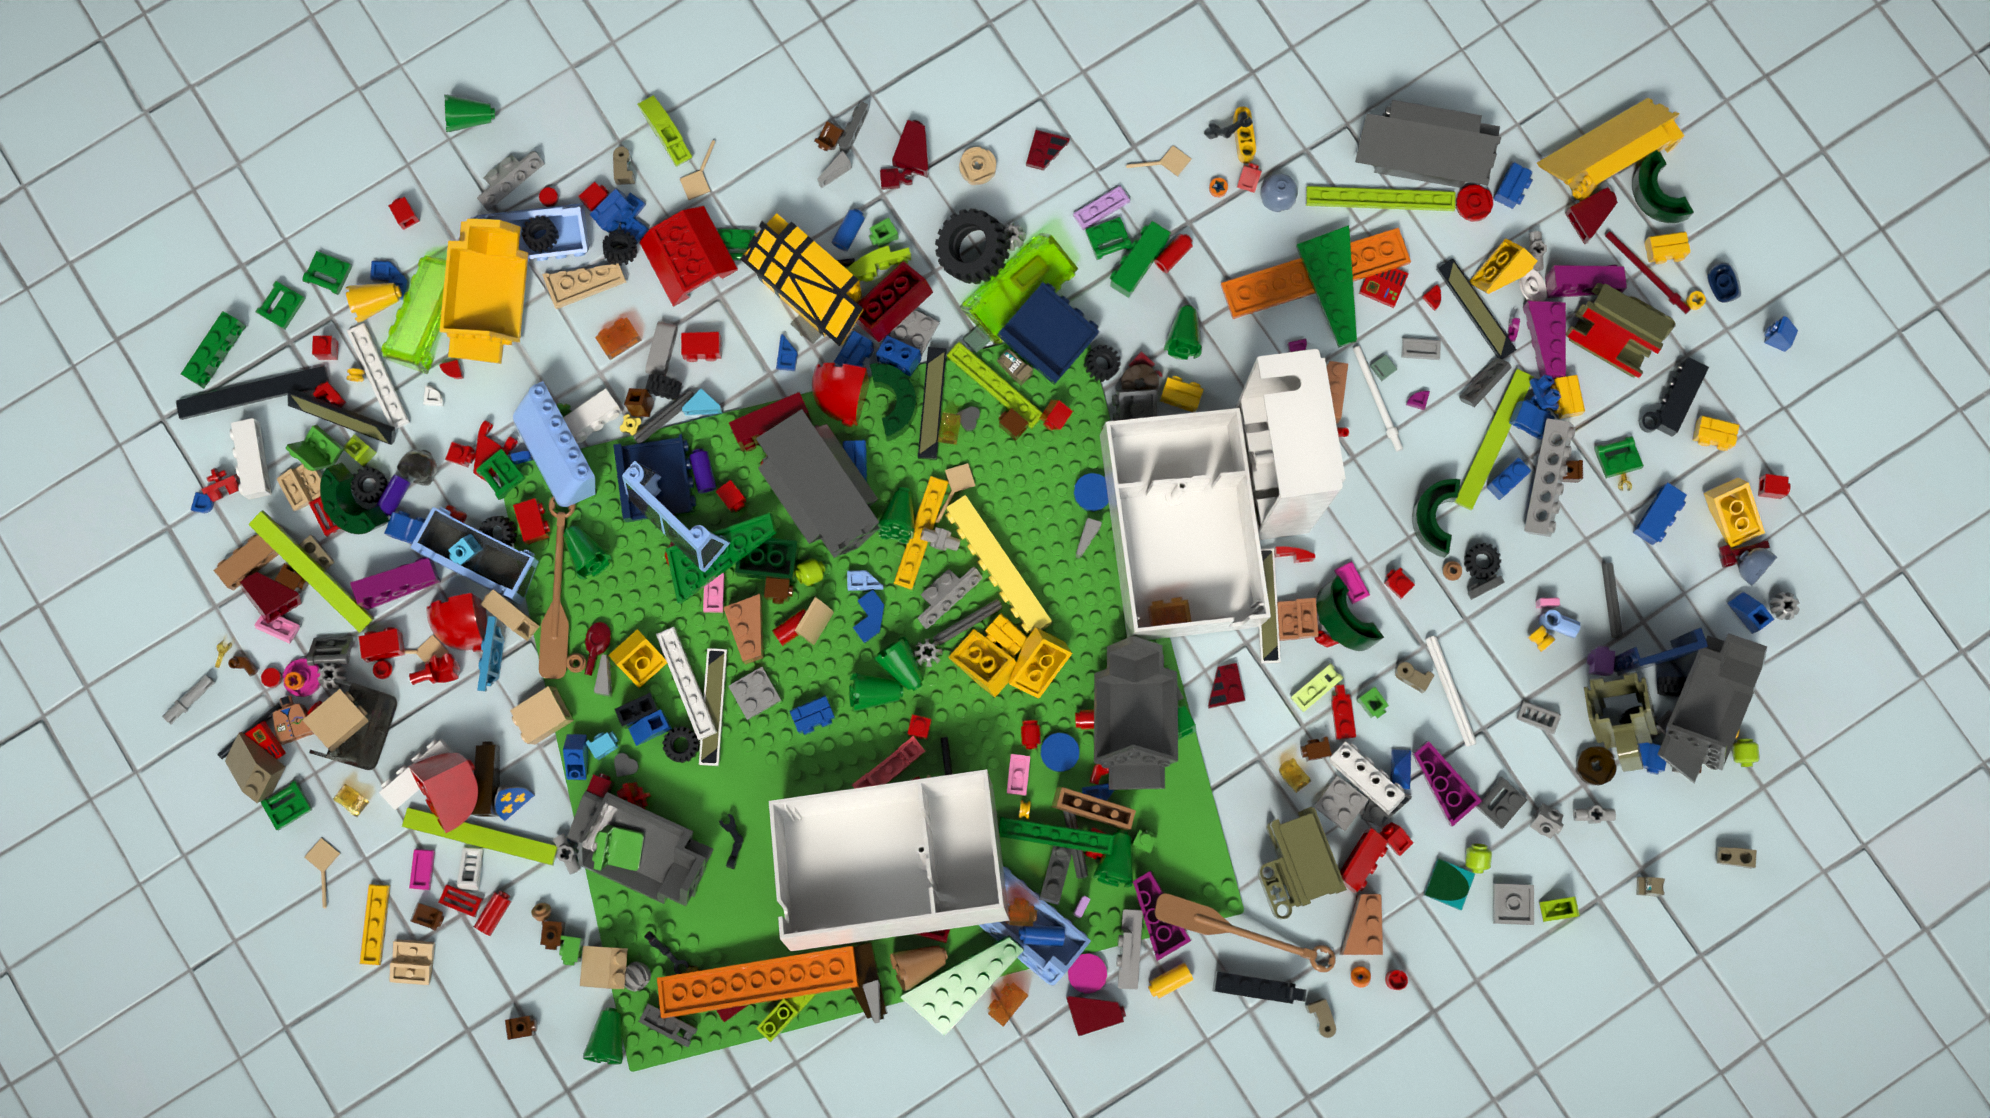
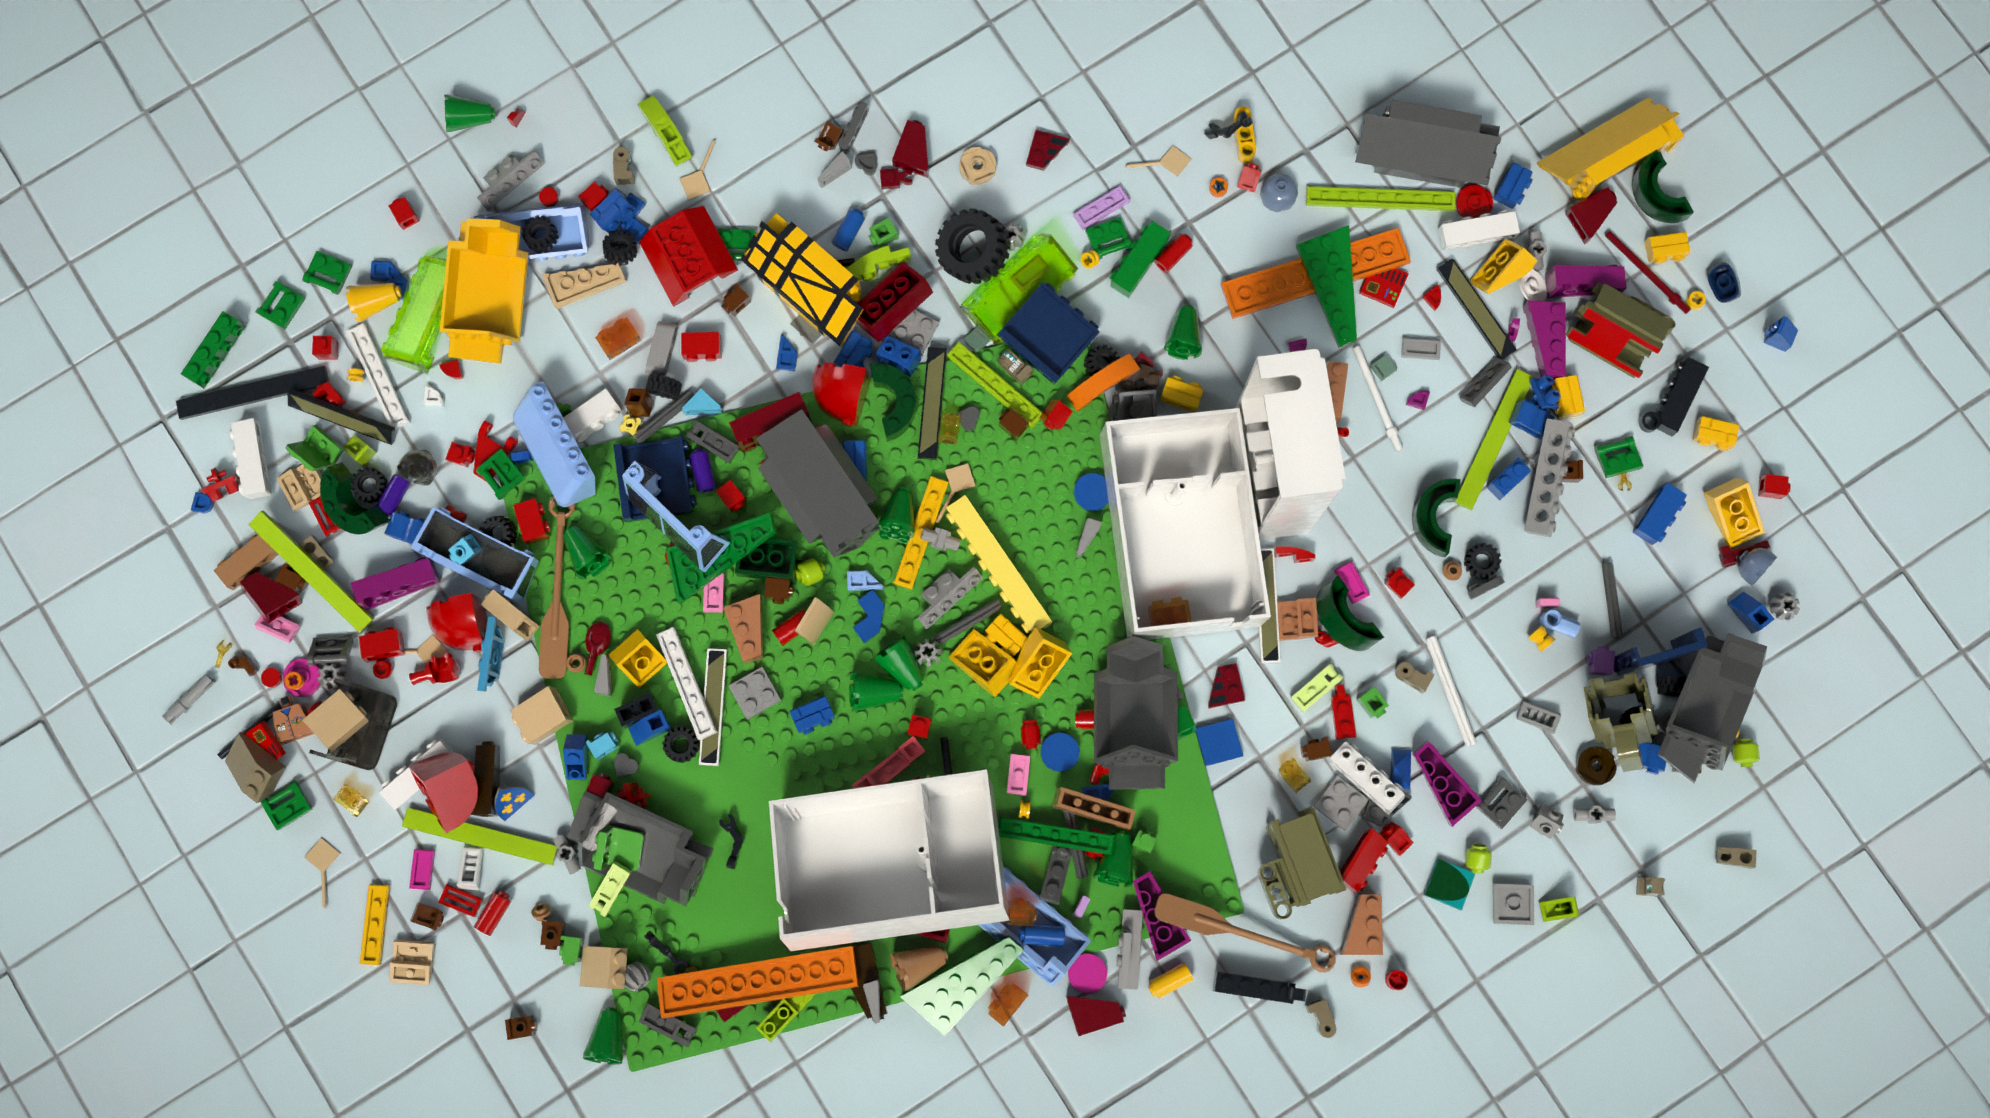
(515, 118): none -> red tile
(610, 888): none -> yellowish green plate
(713, 442): none -> dark grey plate
(735, 301): none -> reddish brown brick
(867, 163): none -> dark grey tile
(1093, 255): none -> yellow bush
(1102, 381): none -> orange slope
(1219, 742): none -> blue tile
(1478, 230): none -> white brick

